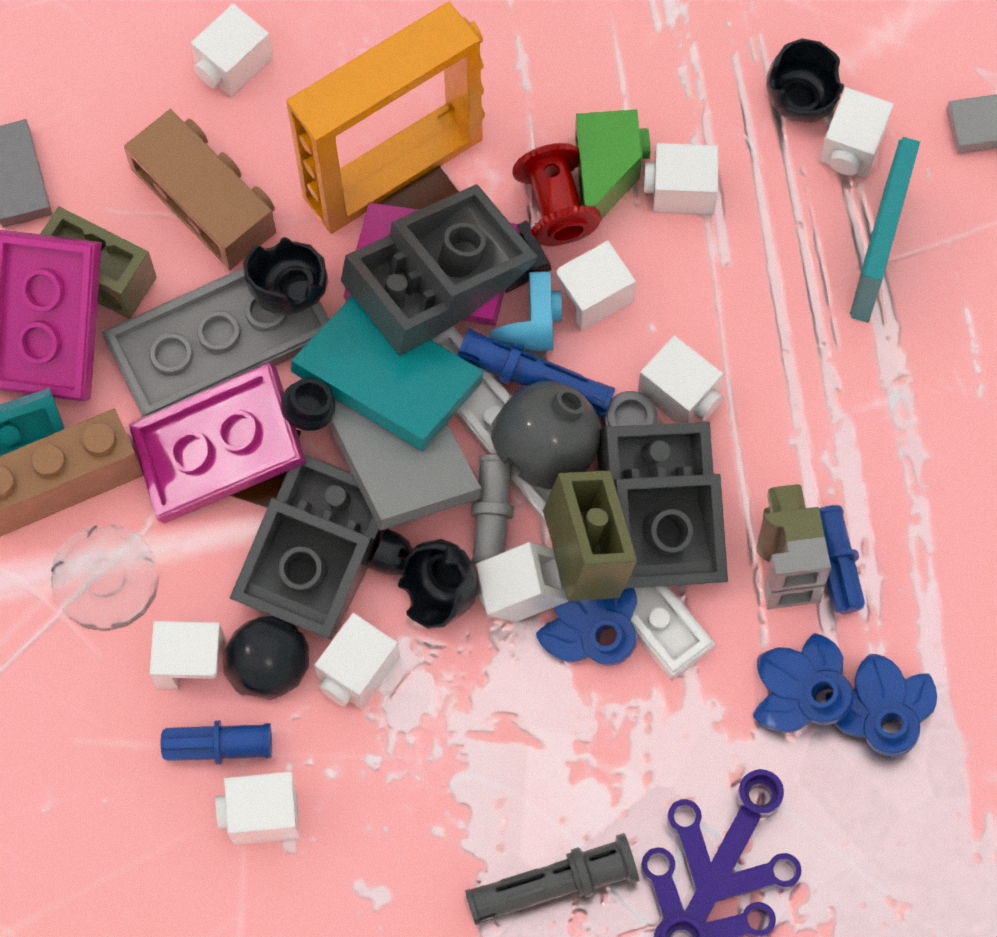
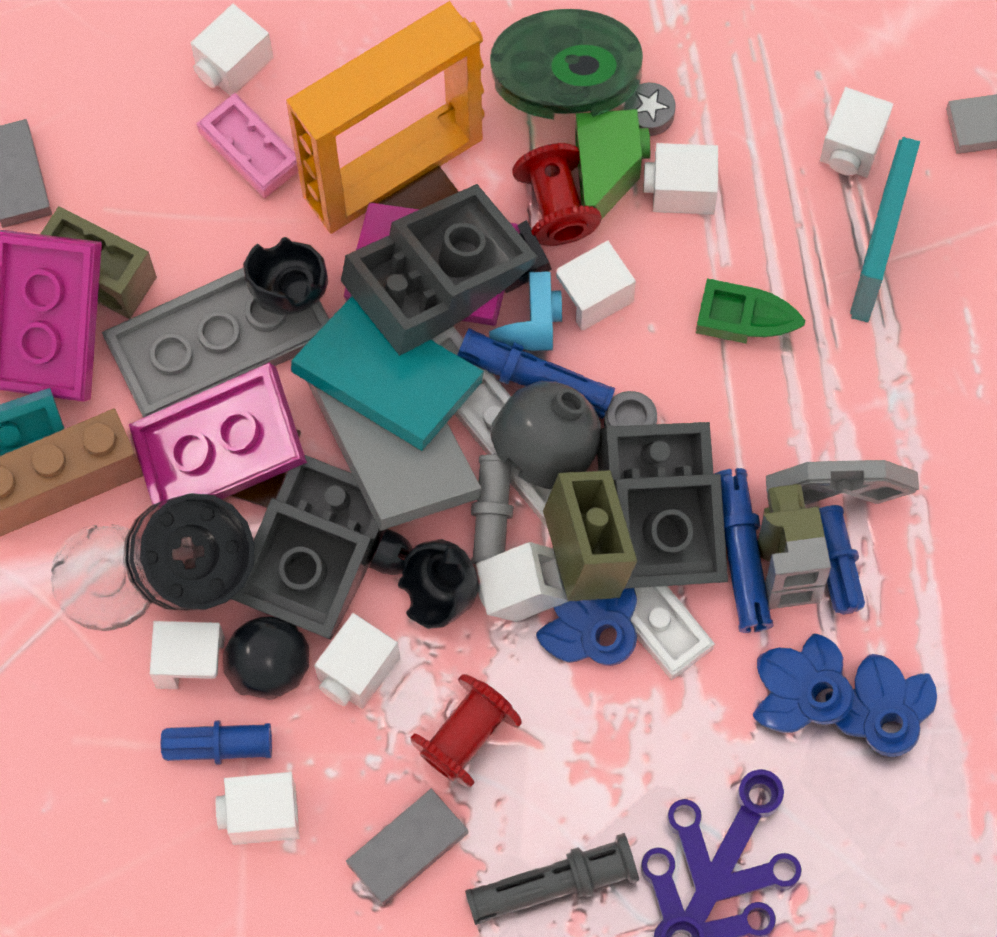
(201, 187): medium nougat brick -> none
(220, 548): none -> black wheel
(249, 145): none -> bright pink plate
(308, 404): black plate -> none
(407, 847): none -> flat silver tile
(466, 730): none -> red hose
(566, 63): none -> clear green tile
(654, 107): none -> flat silver tile
(681, 383): white brick -> none
(743, 312): none -> green plate
(744, 553): none -> blue pin
(804, 81): black hair -> none
(865, 479): none -> light grey tile

